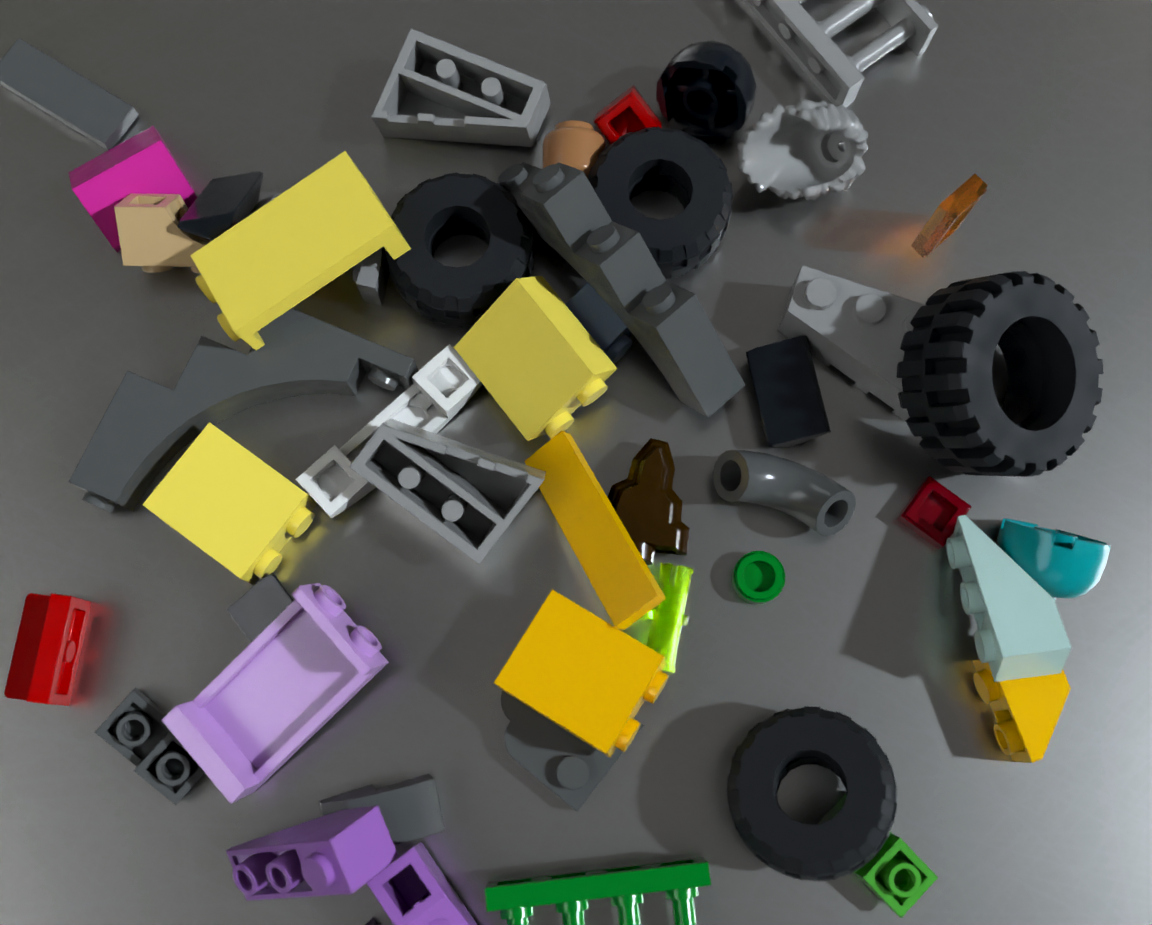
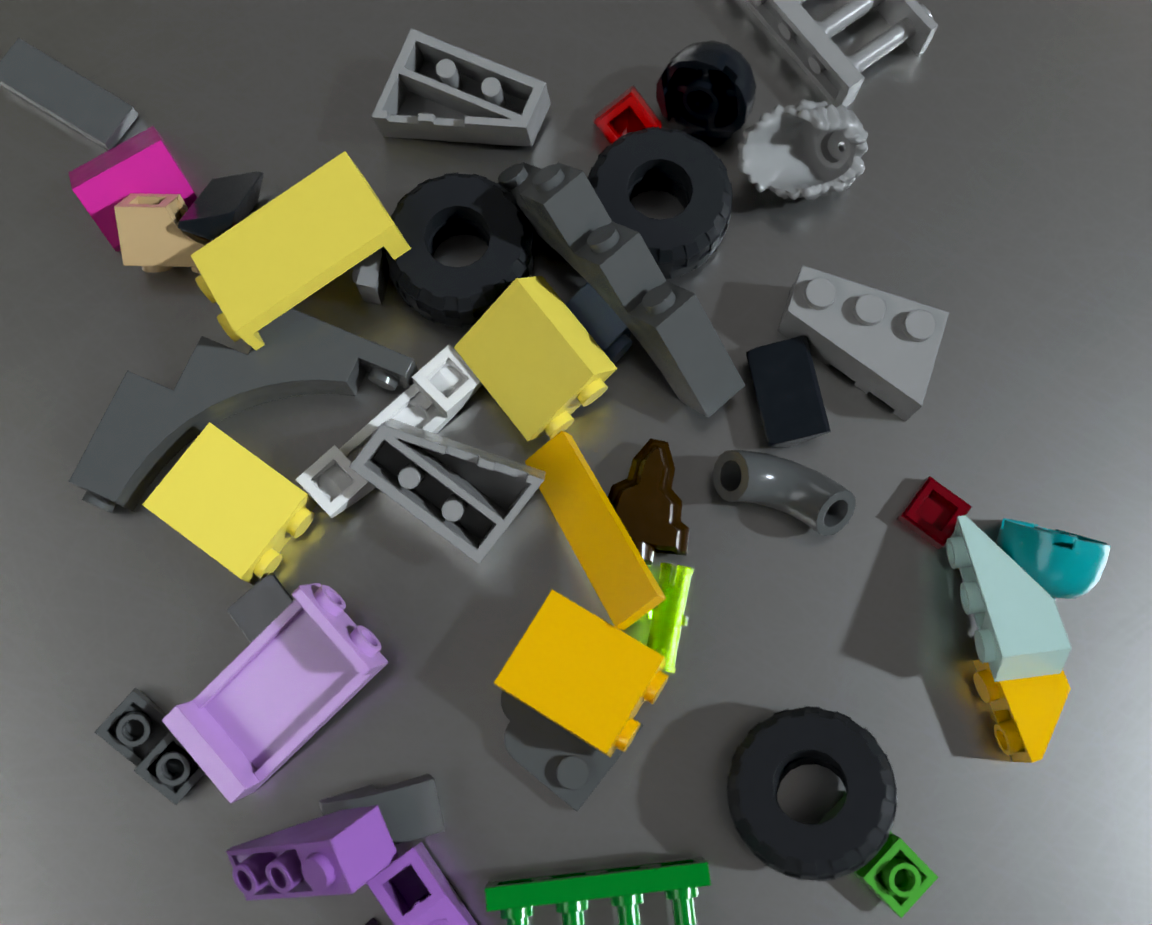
(48, 649): red panel -> none
(573, 145): medium nougat head -> none
(758, 577): green tile -> none
(949, 215): clear orange tile -> none
(1048, 372): black tyre -> none

